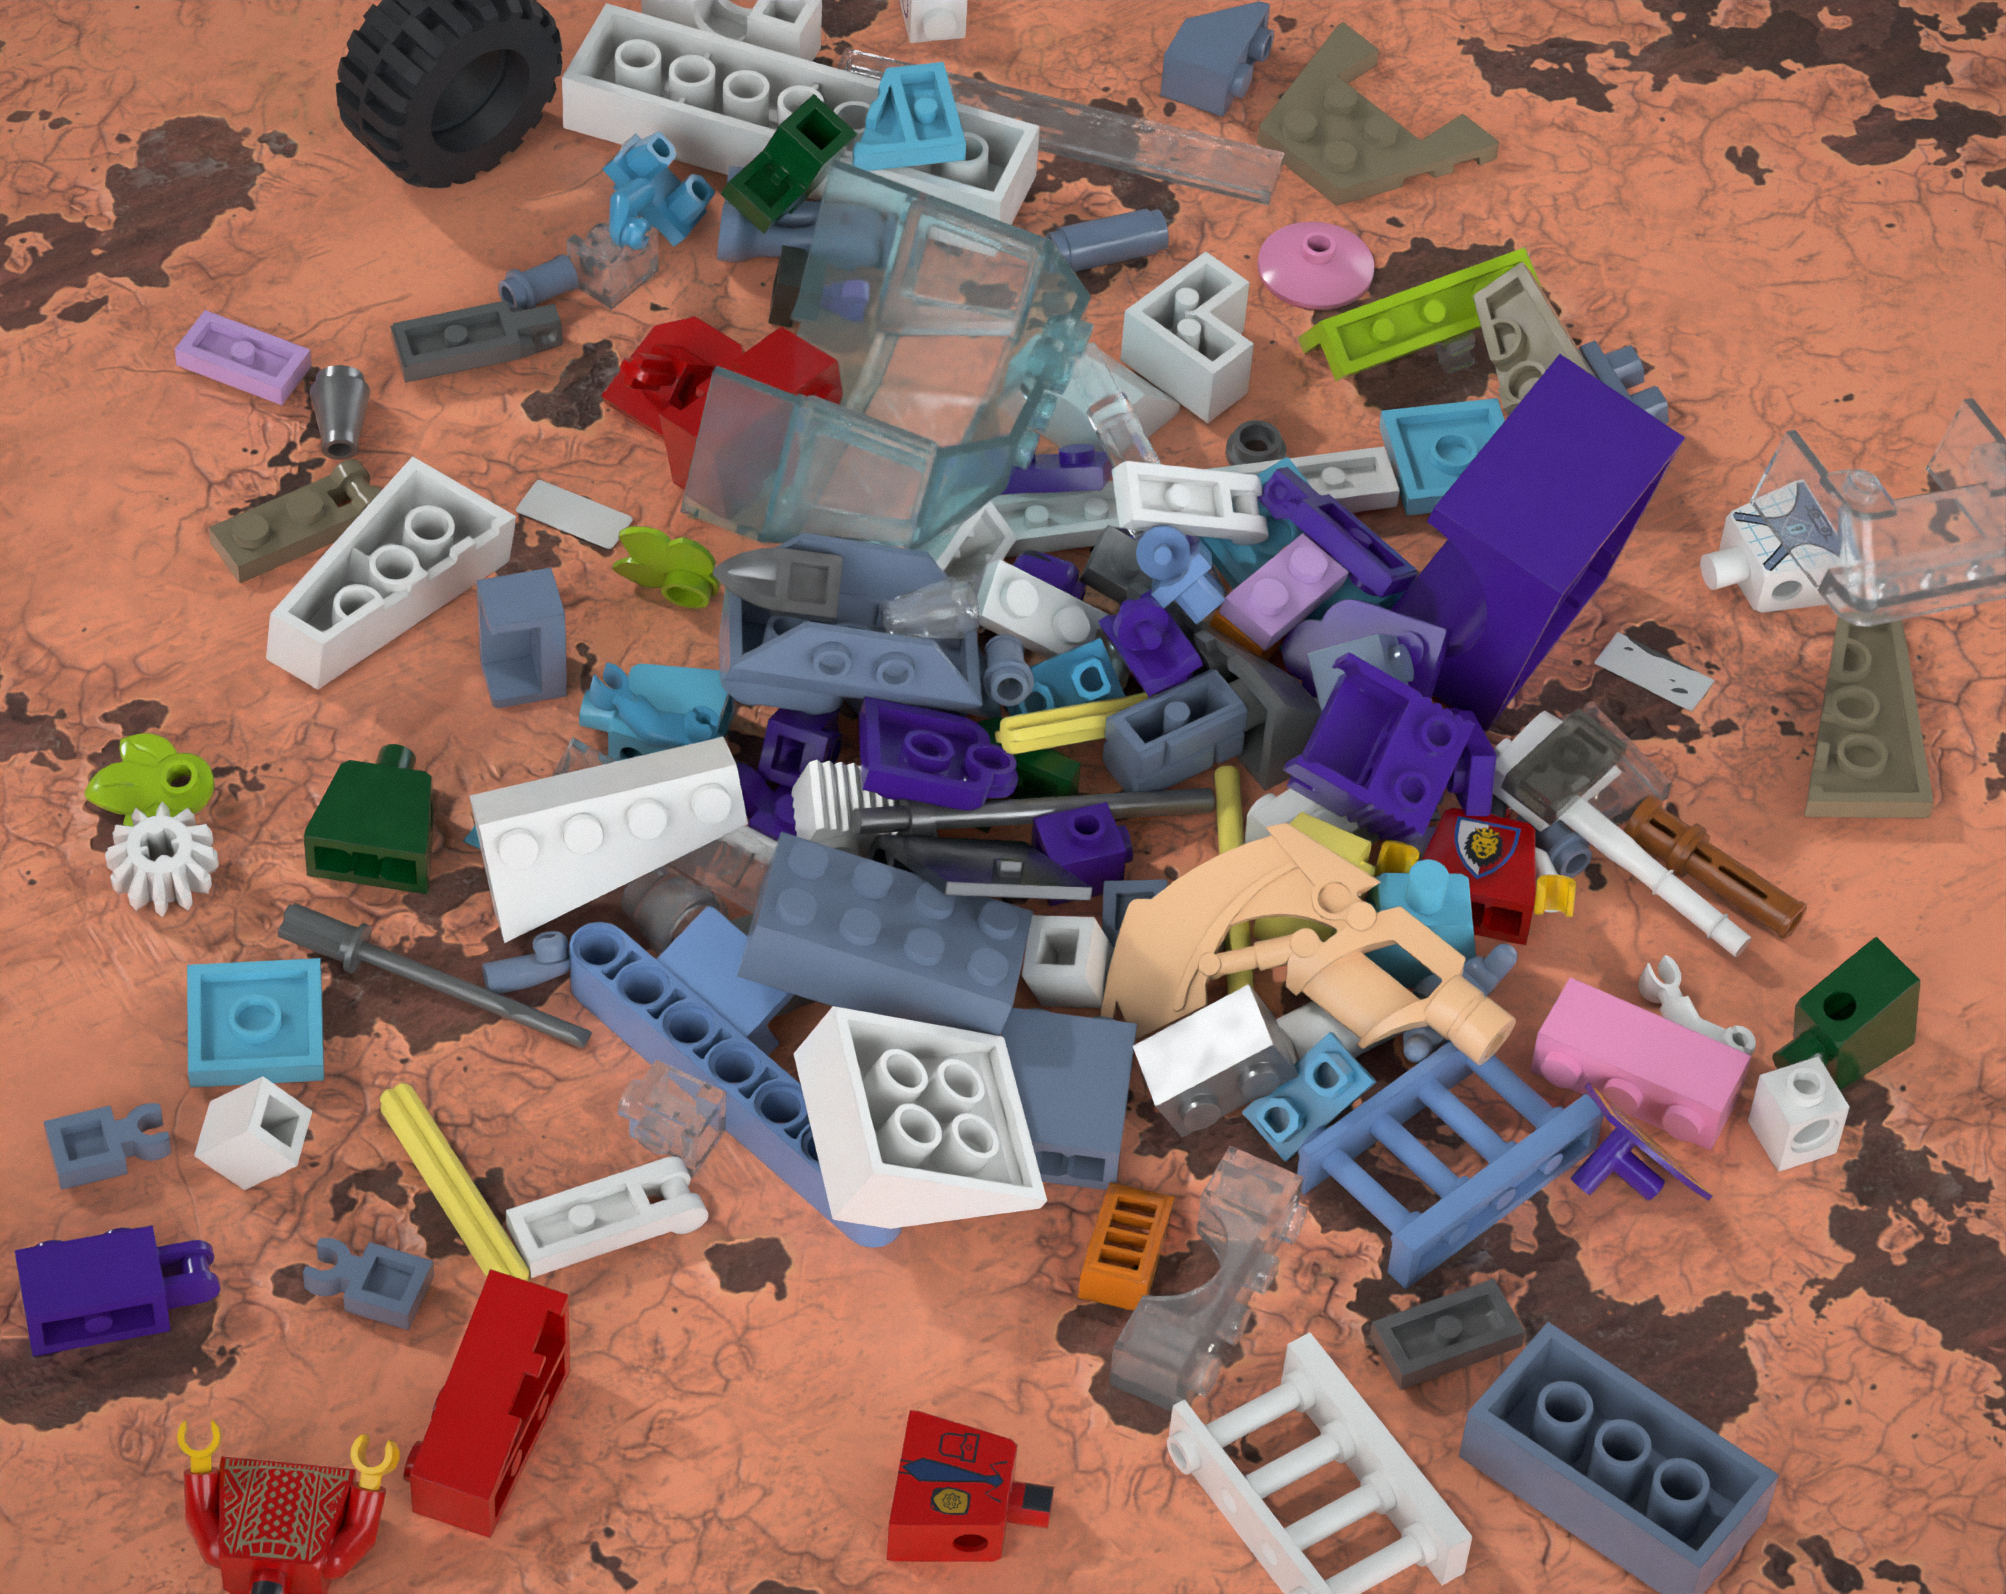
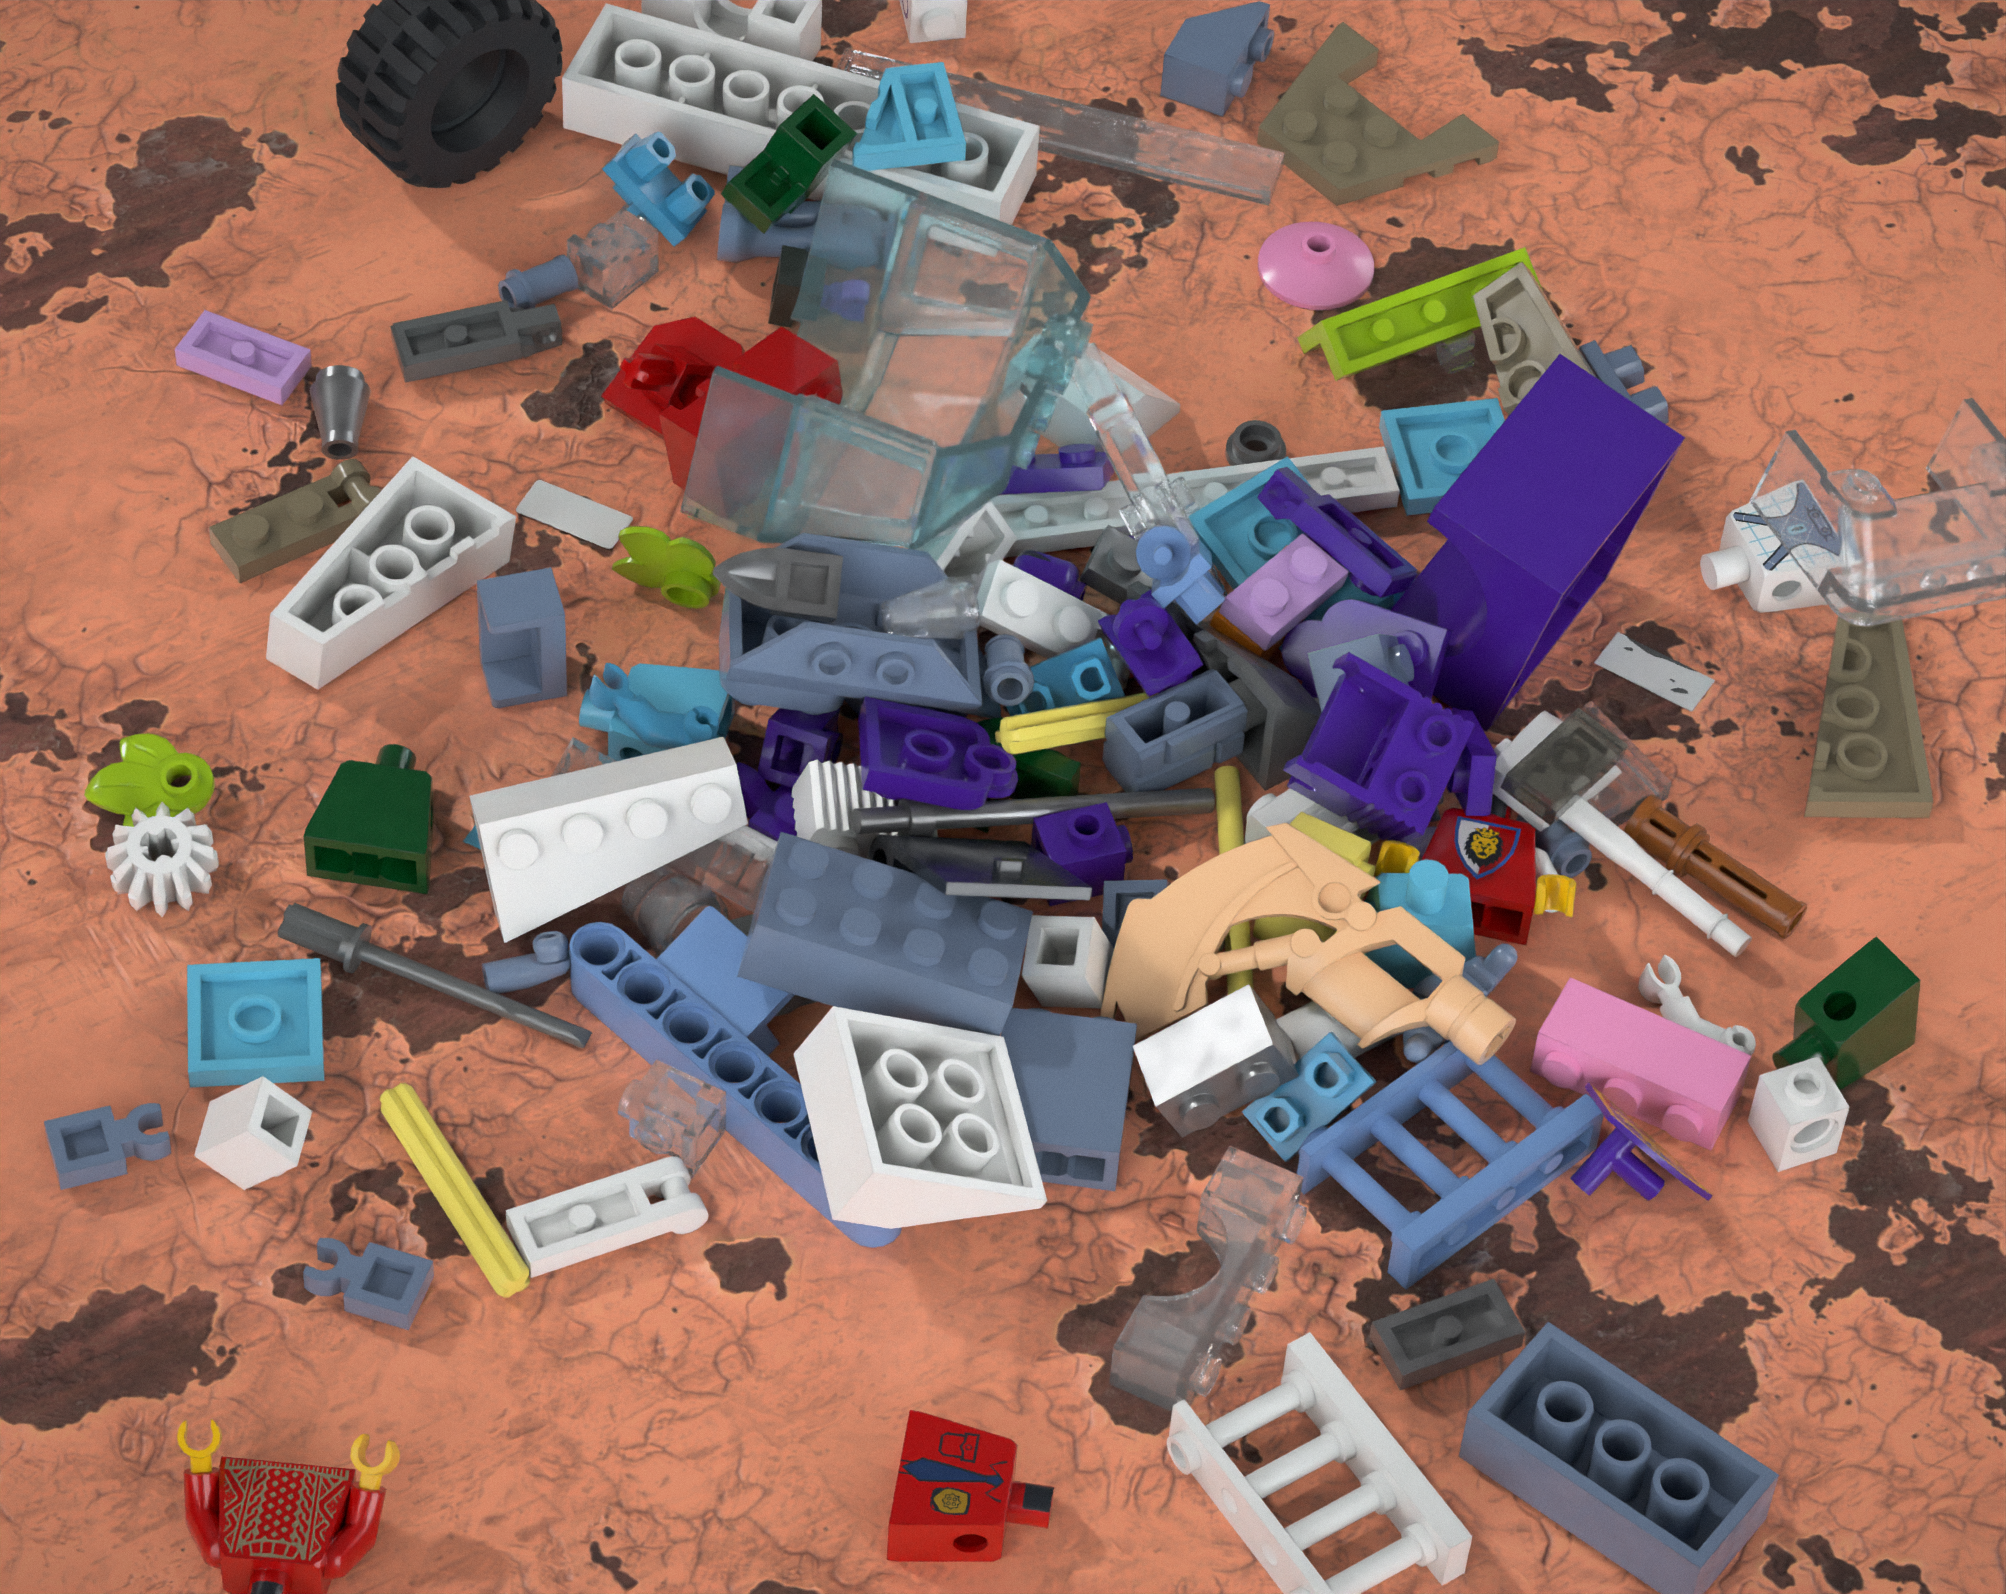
(109, 1287): dark purple brick -> none
(492, 1404): red wedge -> none
(624, 207): dark azure arm -> none
(1111, 239): sand blue piece -> none
(1117, 1284): orange slope -> none
(1190, 500): white plate -> none
(1191, 339): white brick -> none

